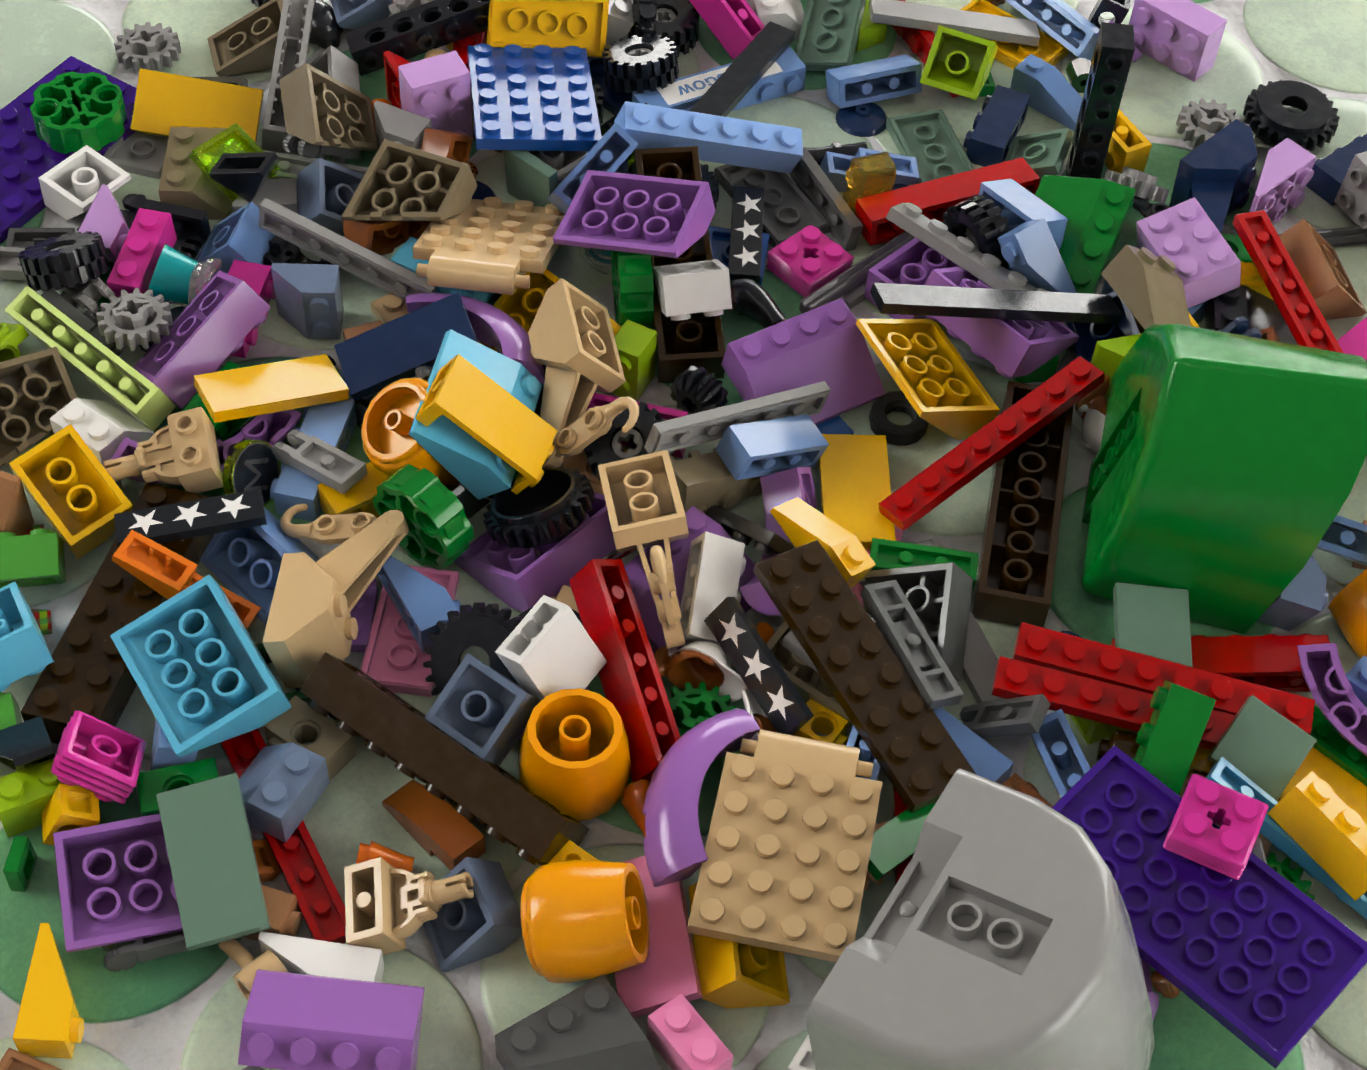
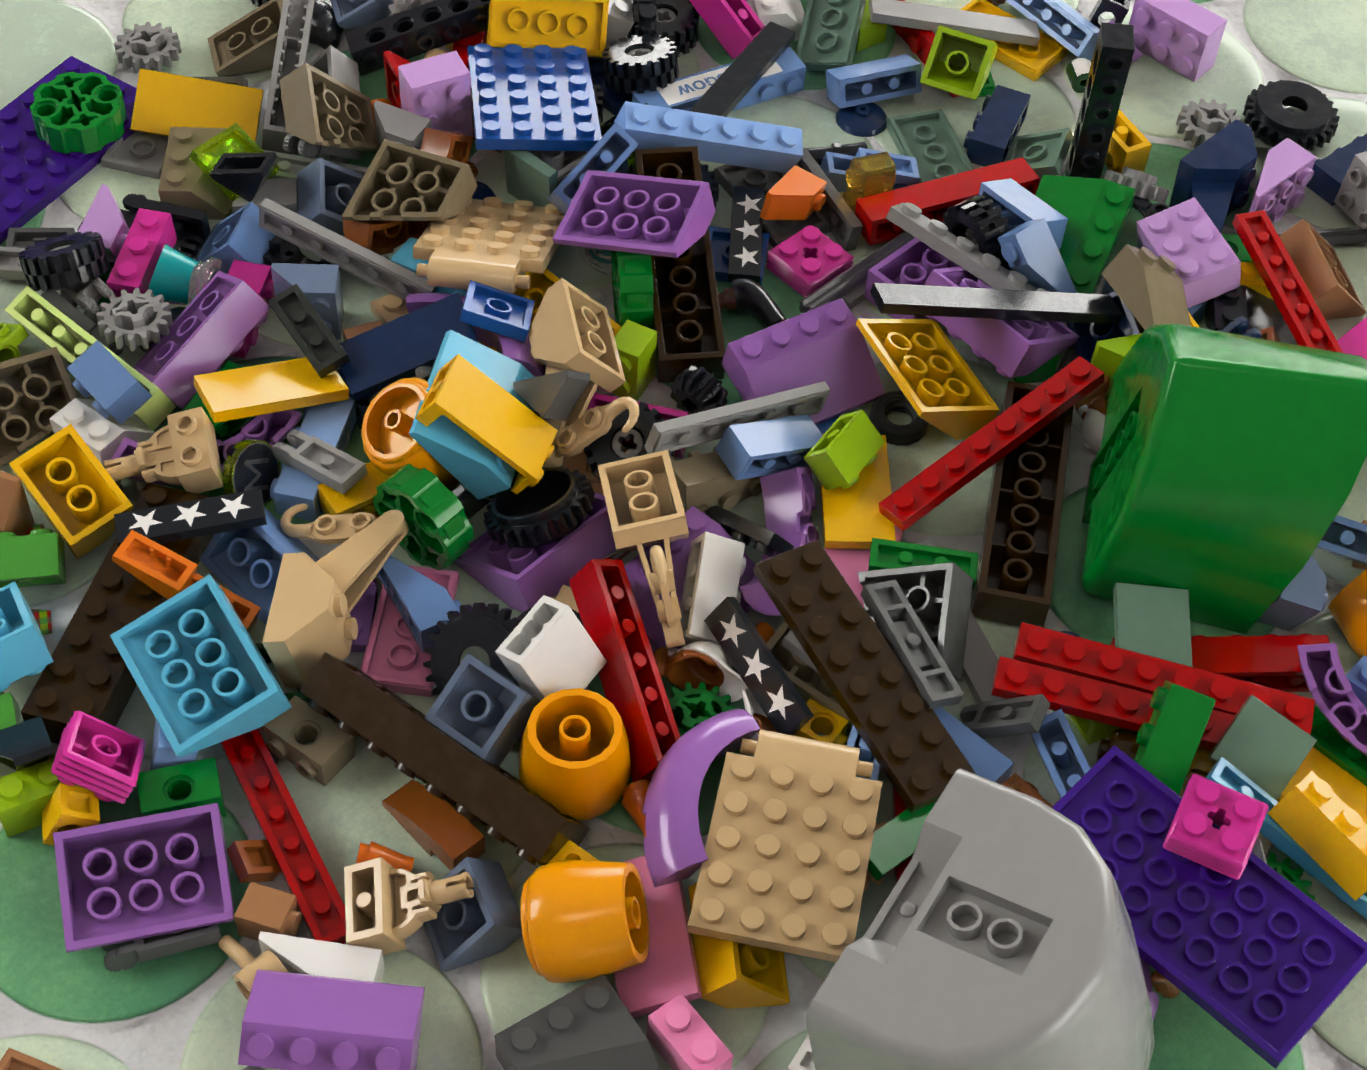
(20, 864): green tile -> none
(48, 1013): yellow slope -> none
(76, 181): white slope -> none
(108, 382): none -> medium blue brick
(212, 862): sand green tile -> none
(282, 788): sand blue slope -> none
(309, 331): none -> pearl dark grey plate
(497, 311): none -> blue tile
(553, 394): none -> dark grey slope
(693, 289): white slope -> none
(794, 196): none -> orange slope
(806, 524): yellow slope -> none
(844, 450): none -> lime brick
(1048, 90): medium blue slope -> none

